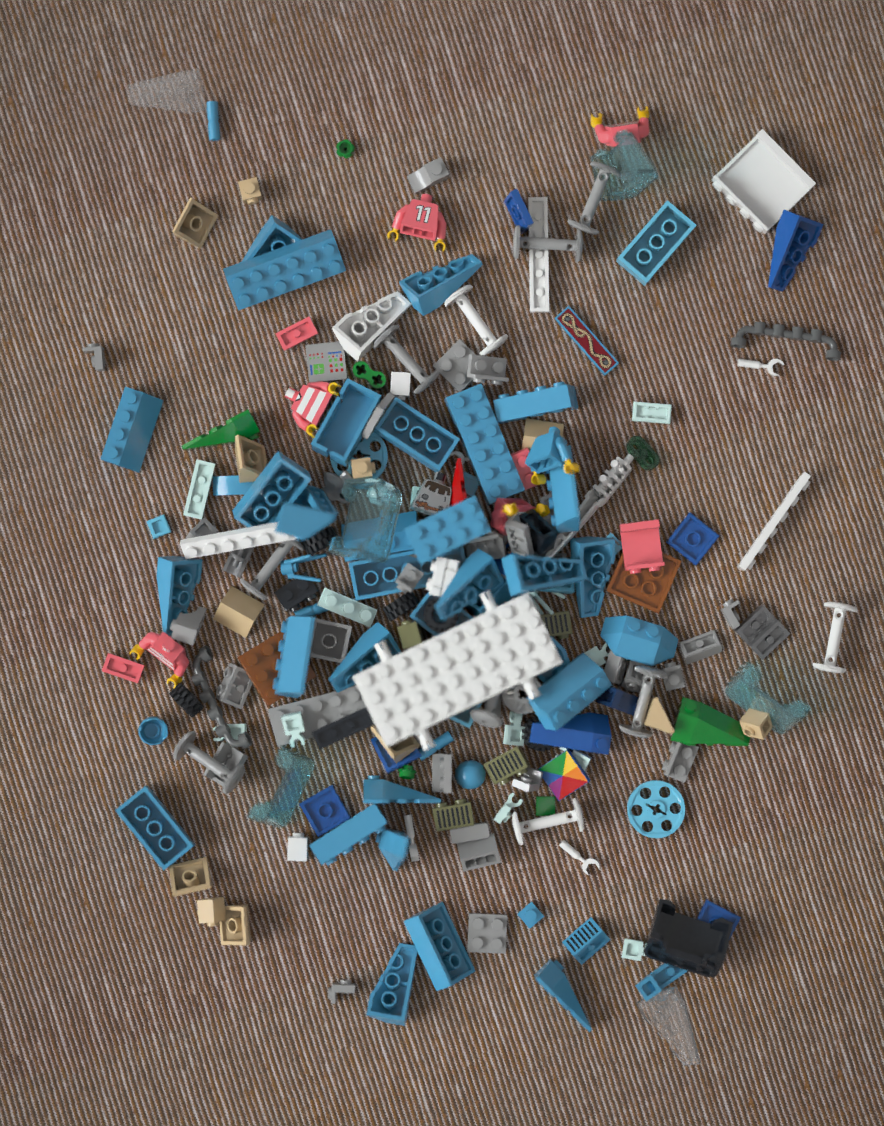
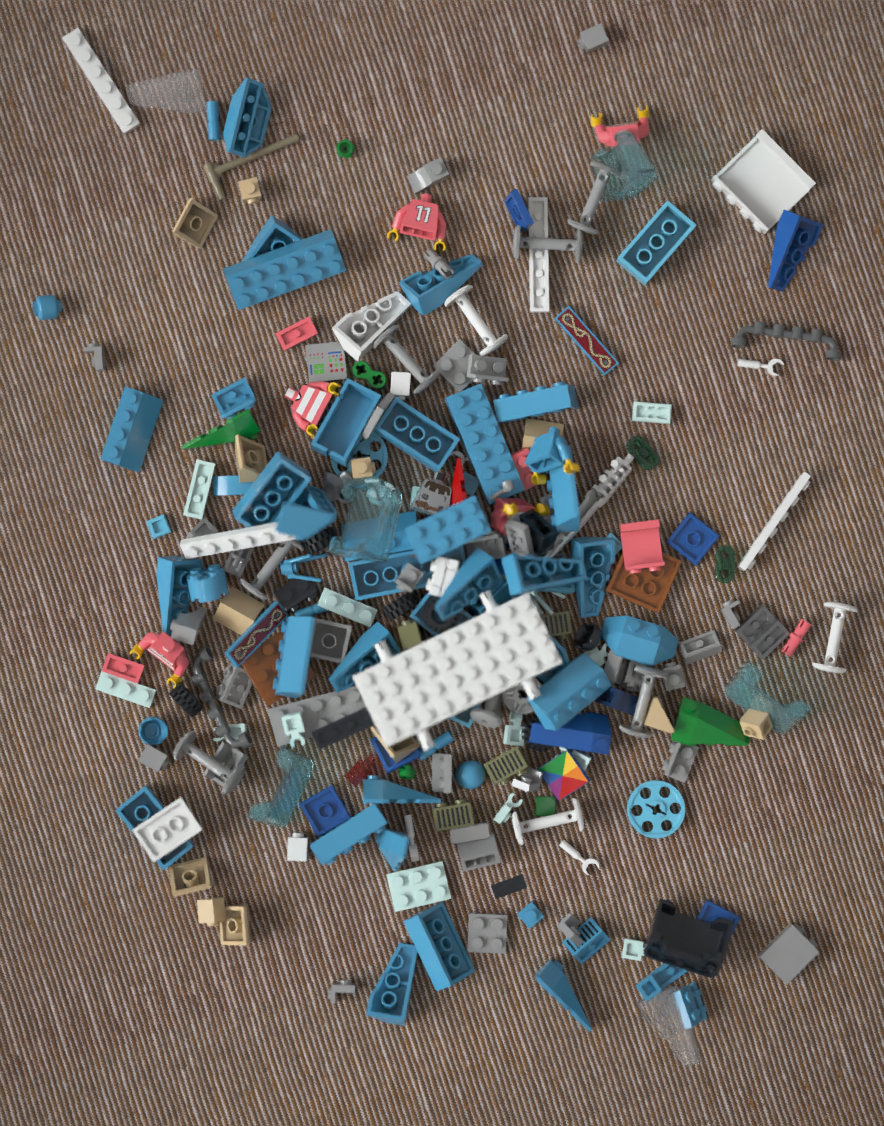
(46, 307): none -> dark azure head
(101, 81): none -> white plate
(125, 689): none -> light aqua plate
(154, 758): none -> light grey brick
(167, 829): none -> white plate
(207, 583): none -> dark azure brick
(213, 171): none -> dark tan bar
(234, 398): none -> dark azure bracket
(247, 118): none -> dark azure wedge
(256, 634): none -> tile
(360, 770): none -> clear red hinge
(418, 886): none -> light aqua plate
(439, 263): none -> light grey pin
(507, 487): none -> light grey hand
(508, 886): none -> black sticker
(568, 927): none -> light grey bracket
(588, 637): none -> black hair
(593, 38): none -> light grey brick
(690, 1005): none -> dark azure plate
(725, 564): none -> clear green plate
(789, 952): none -> light grey brick
(796, 638): none -> coral pin

